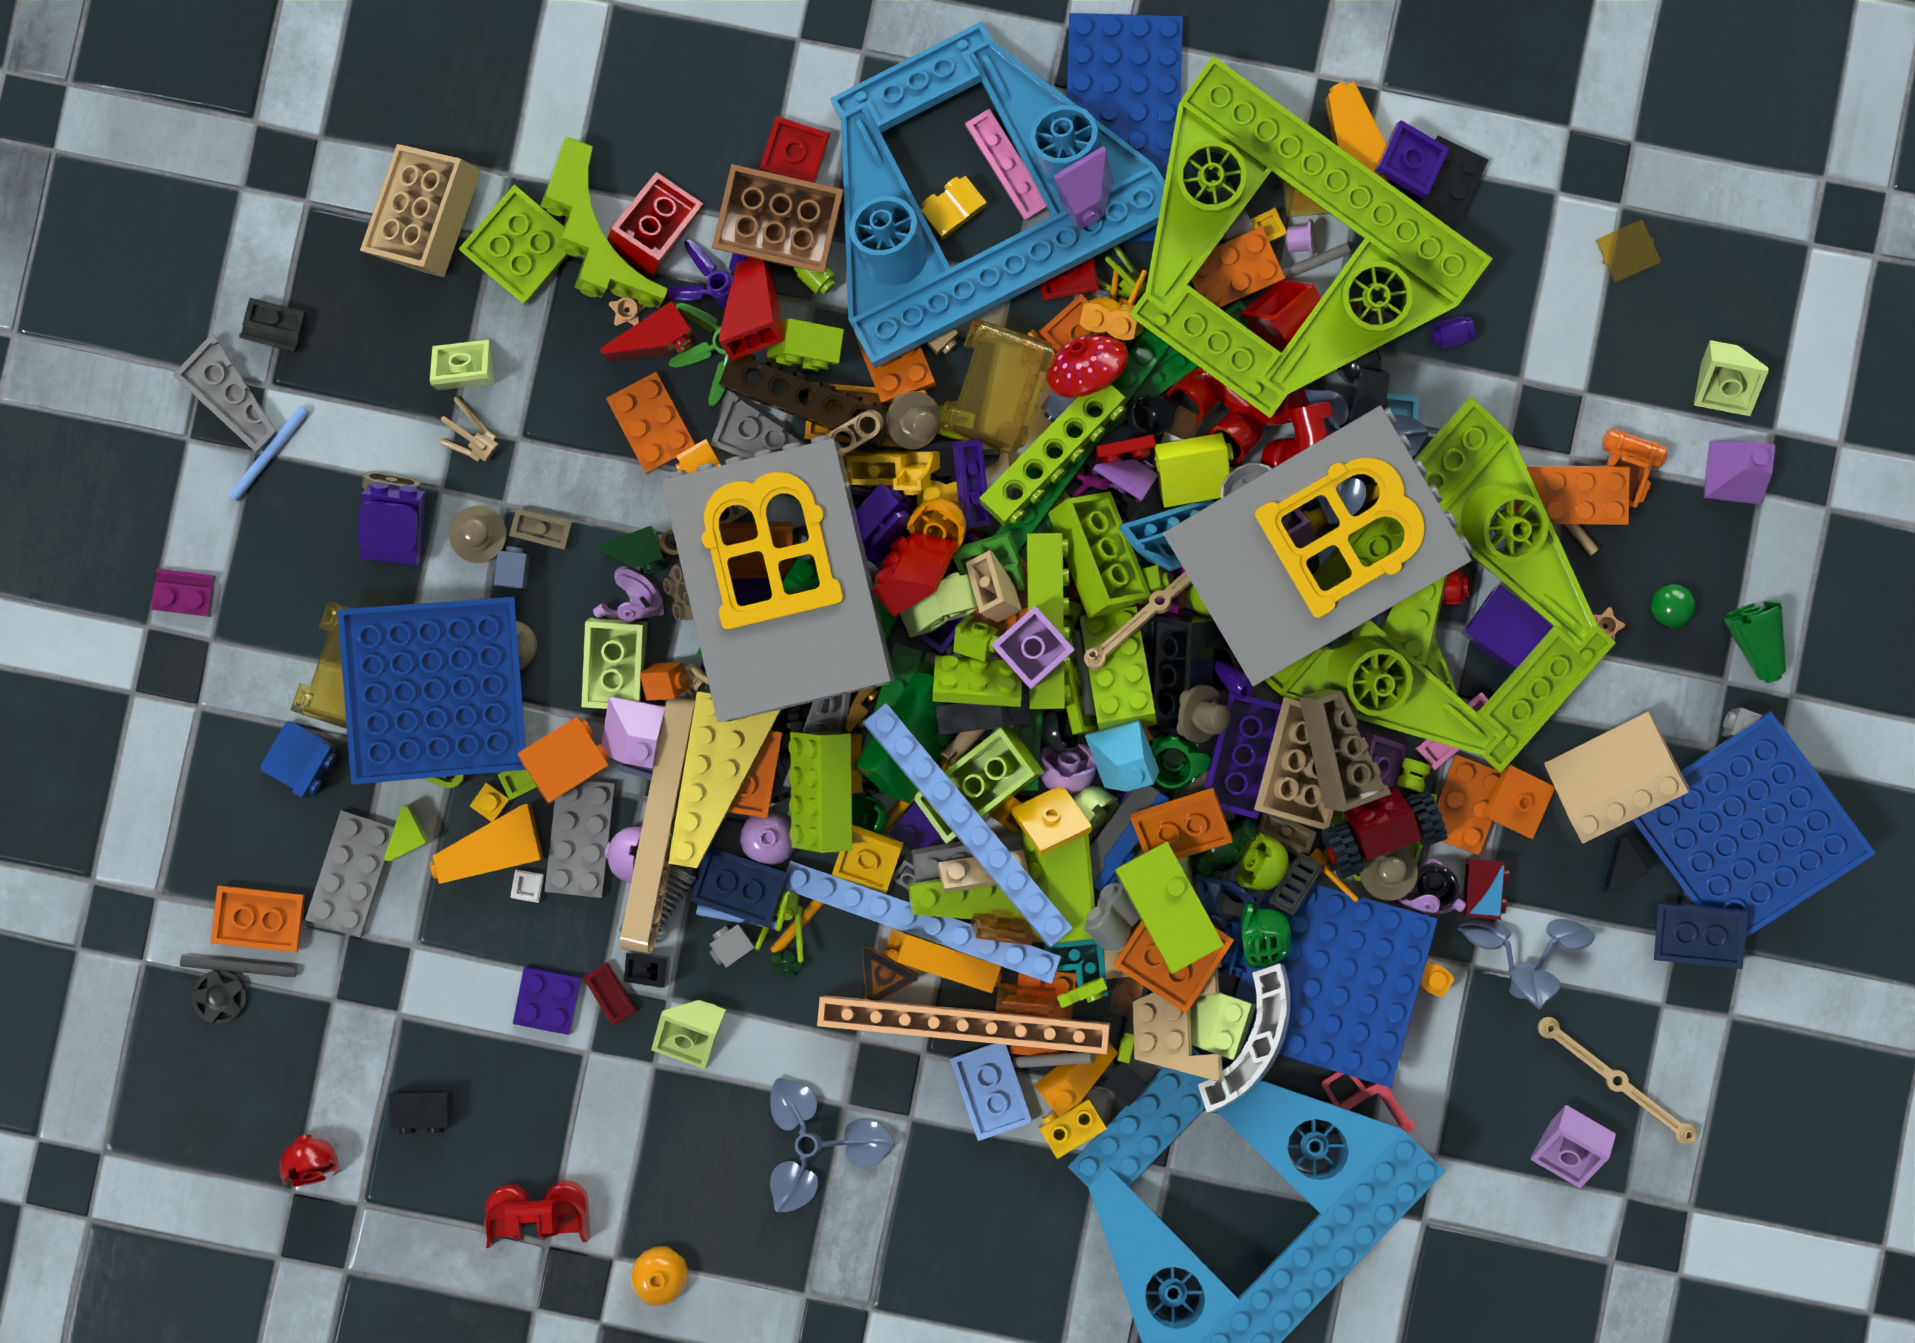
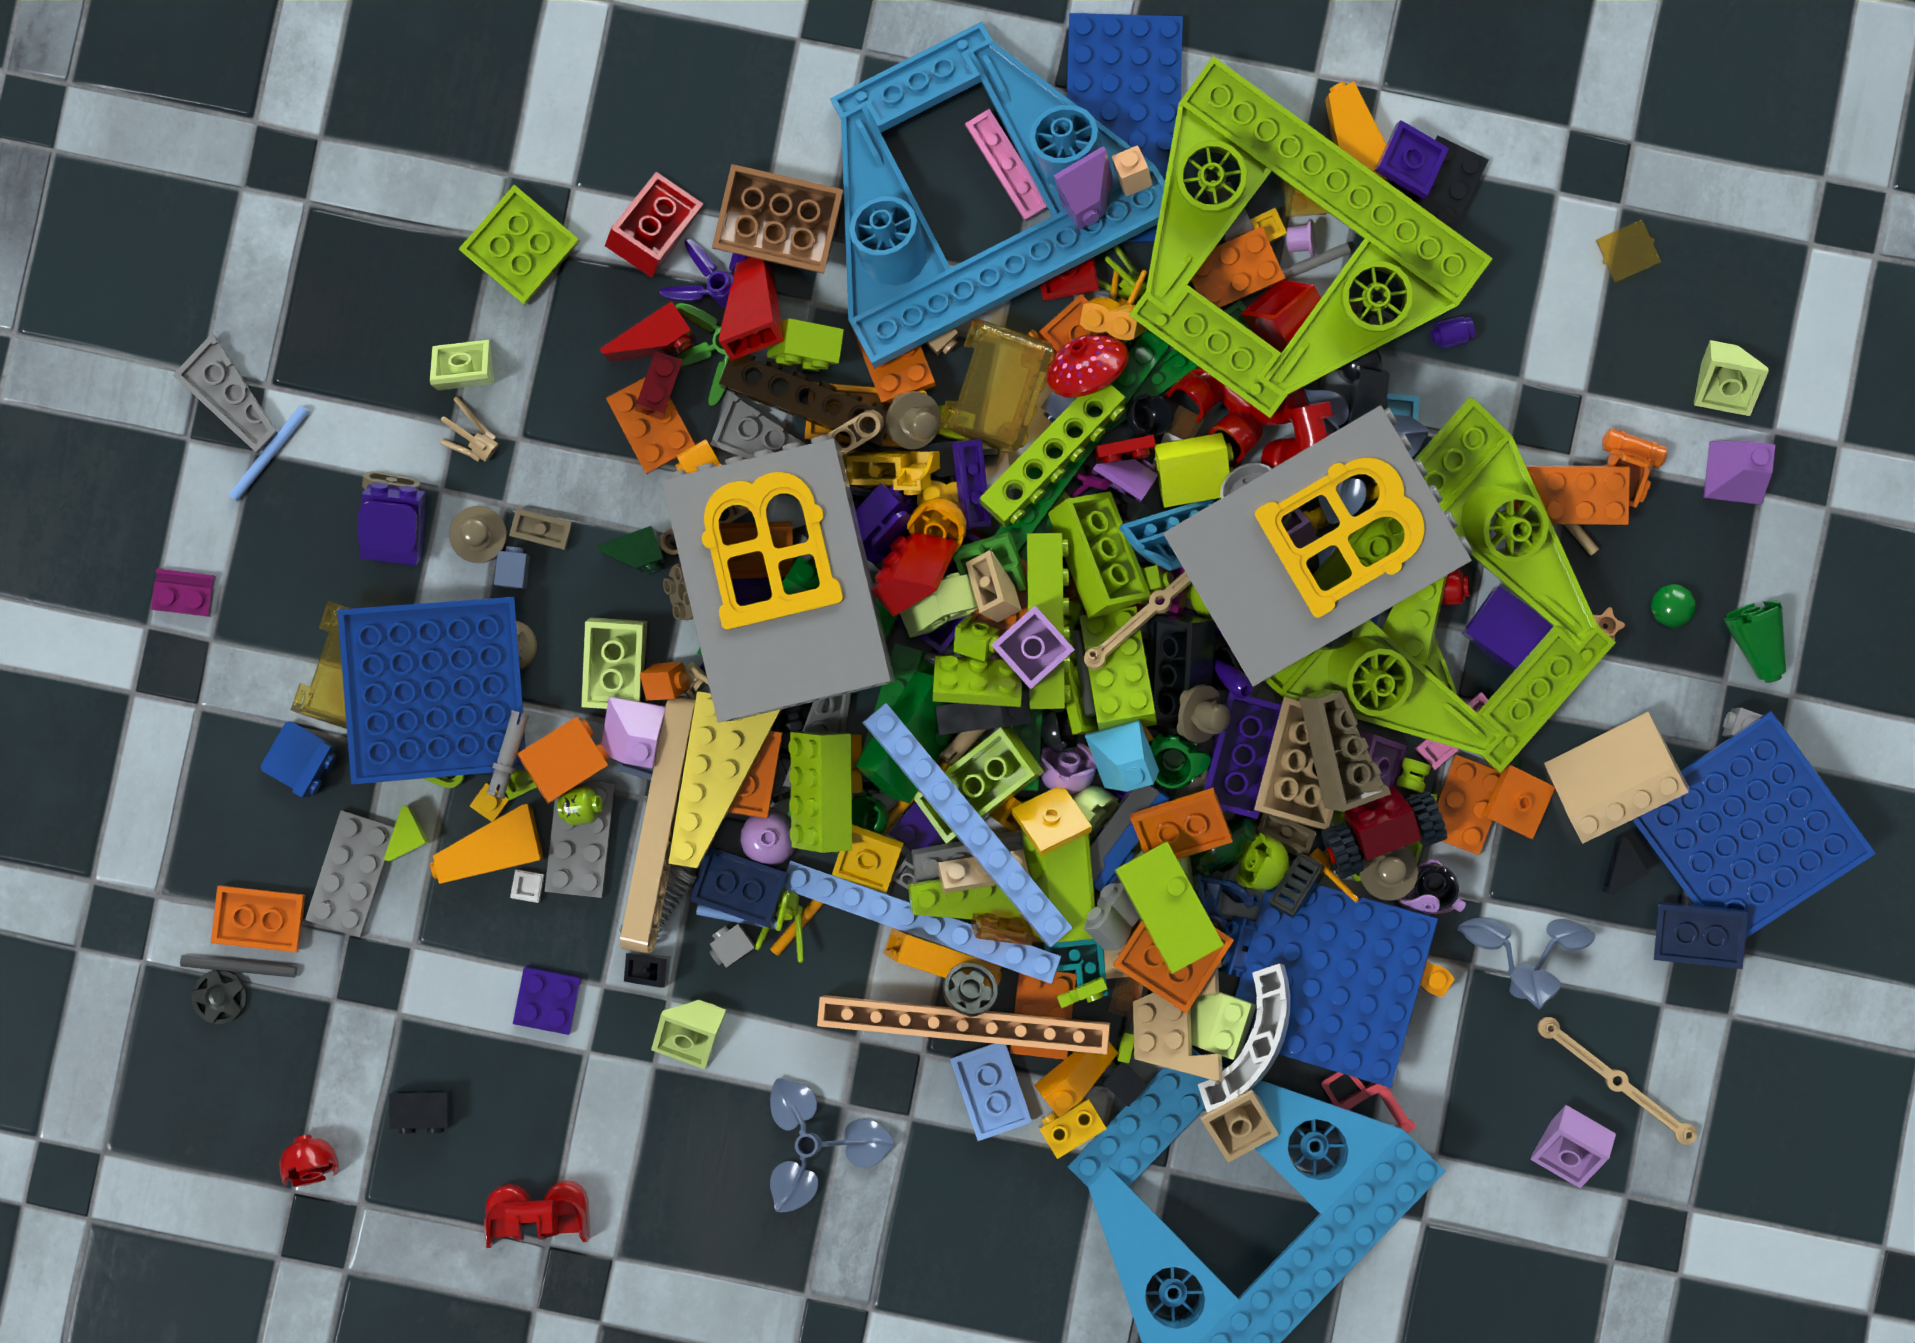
(273, 325): pearl dark grey plate -> none
(421, 209): tan slope -> none
(507, 754): none -> light grey pin
(579, 806): none -> lime head
(581, 236): lime arch -> none
(610, 993): dark red tile -> none
(619, 308): light nougat plate -> none
(622, 852): lavender cylinder -> none
(636, 586): lavender helmet -> none
(658, 385): none -> dark red brick
(659, 1276): light orange cylinder -> none
(786, 963): dark green plant -> none
(794, 150): red plate -> none
(816, 281): lime brick -> none
(858, 712): pearl gold slope -> none
(884, 975): black piece -> none
(953, 207): yellow brick -> none
(970, 989): none -> pearl dark grey wheel
(1025, 1000): clear orange plate -> none
(1053, 1060): light grey bar -> none
(1131, 171): none -> light nougat brick
(1240, 1125): none -> tan slope
(1264, 936): green piece -> none
(1484, 888): dark red brick -> none

